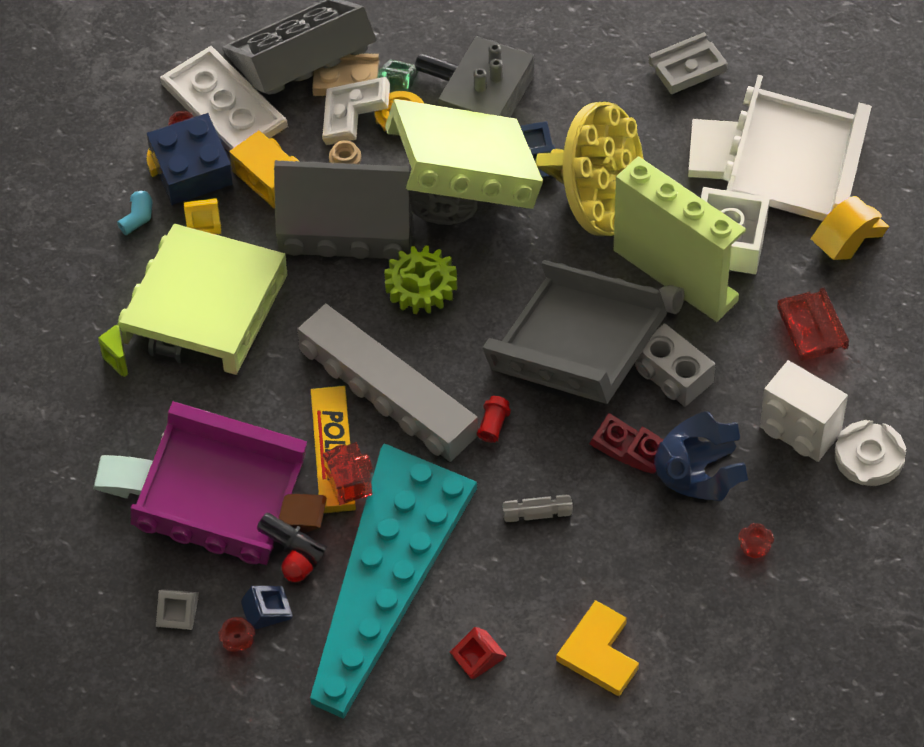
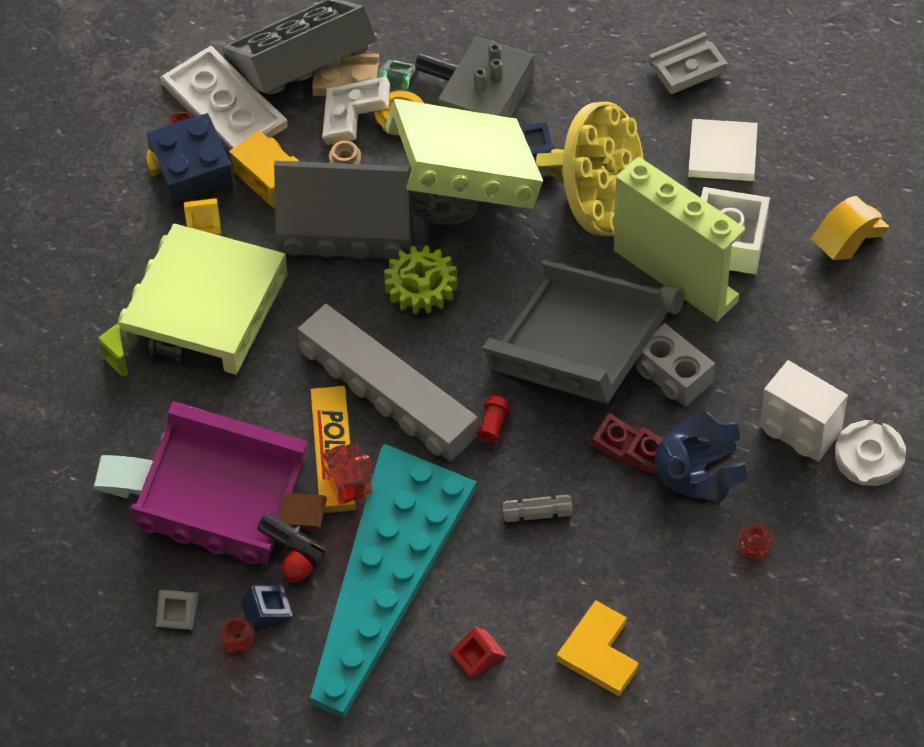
(140, 212): medium azure arm -> none
(795, 152): white panel -> none
(812, 324): clear red plate -> none

